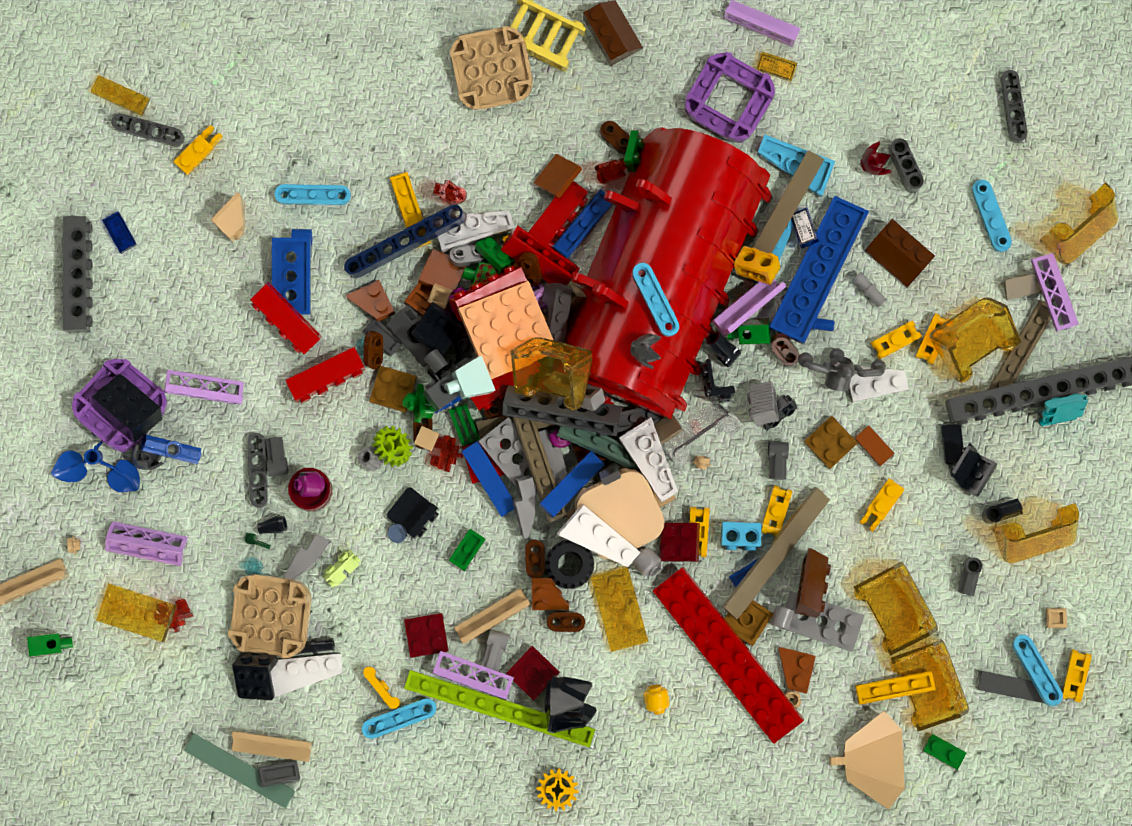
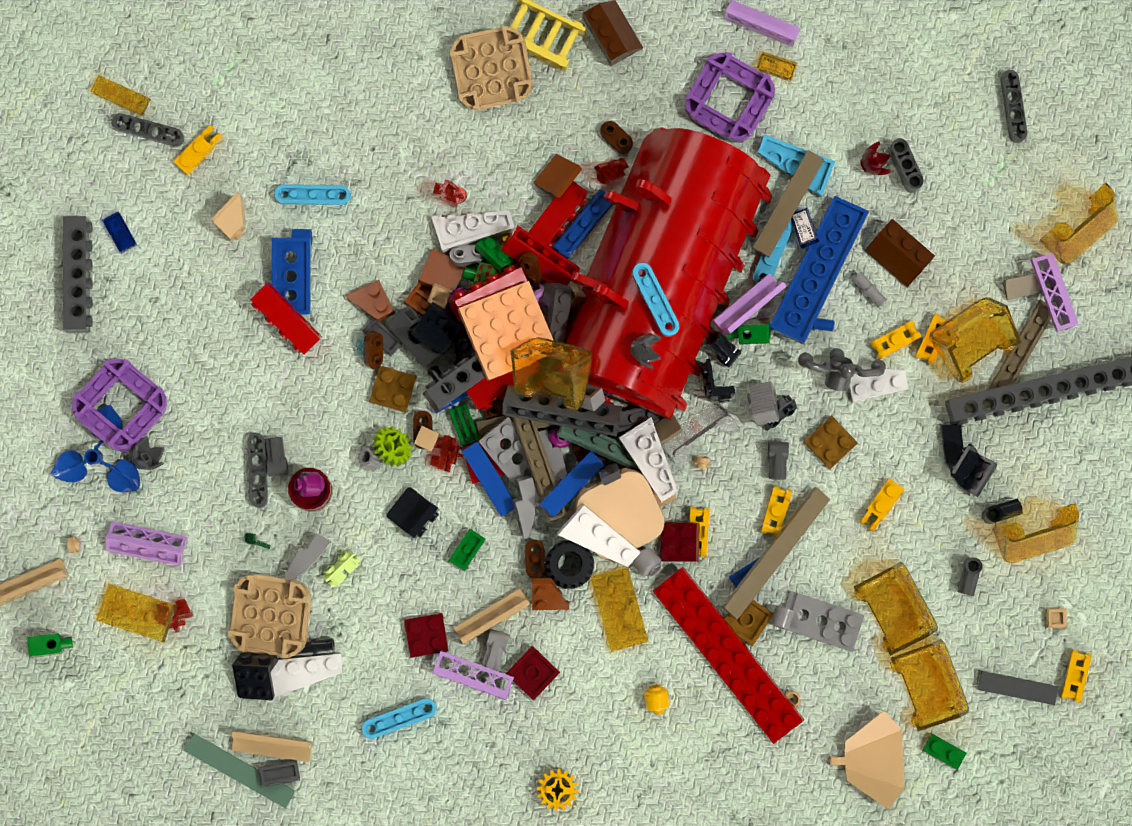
(127, 408): black brick -> none
(160, 447): blue piece -> none
(201, 393): lavender fence -> none
(253, 562): clear light blue plate -> none
(273, 525): black cone -> none
(325, 374): red brick -> none
(381, 687): yellow plate -> none
(395, 241): dark blue beam -> none
(397, 533): sand blue piece -> none
(407, 202): yellow tile -> none
(417, 403): green hips -> none
(436, 362): dark grey piece -> none
(471, 380): light aqua torso -> none
(492, 706): lime plate -> none
(566, 622): reddish brown plate -> none
(566, 704): black piece -> none
(632, 155): green plate -> none
(740, 530): medium azure brick -> none
(757, 265): yellow brick -> none
(783, 348): reddish brown plate -> none
(797, 669): dark orange wing -> none
(812, 584): reddish brown slope -> none
(874, 445): dark orange tile -> none
(895, 687): yellow tile -> none
(991, 216): medium azure plate -> none
(1037, 670): medium azure plate -> none
(1063, 409): teal plate -> none

